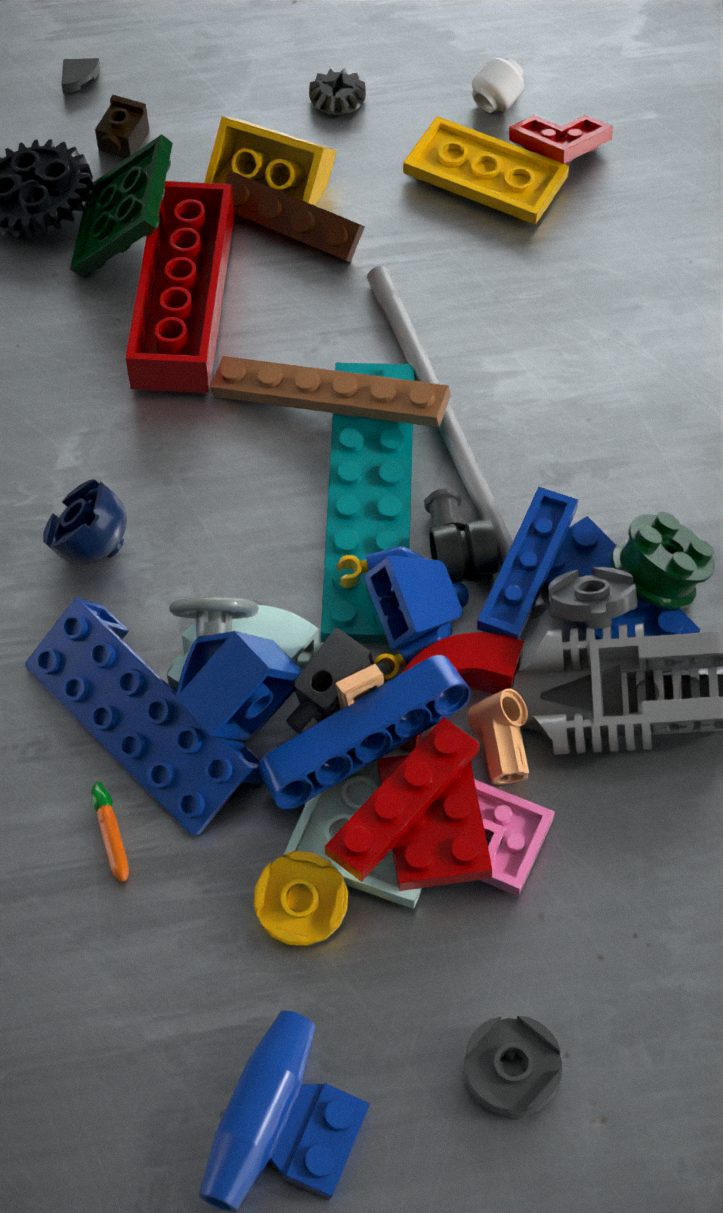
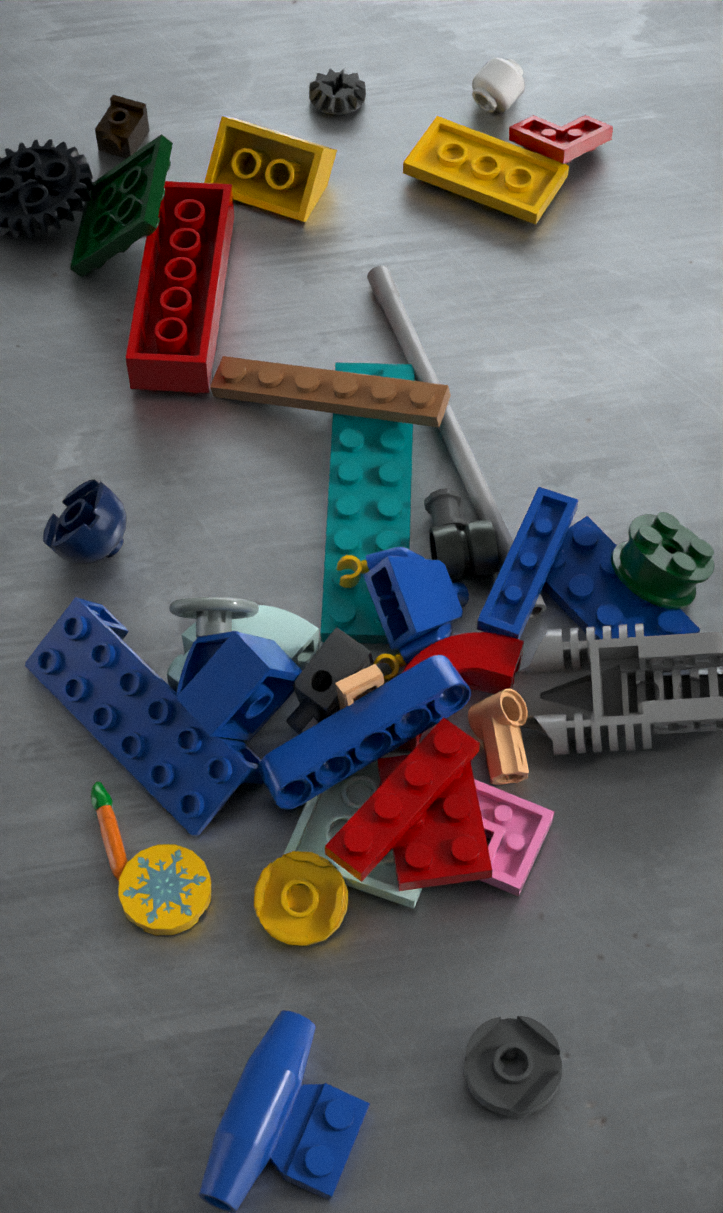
(78, 72): dark grey tile -> none
(165, 889): none -> yellow tile
(294, 217): reddish brown plate -> none
(593, 597): dark grey plate -> none

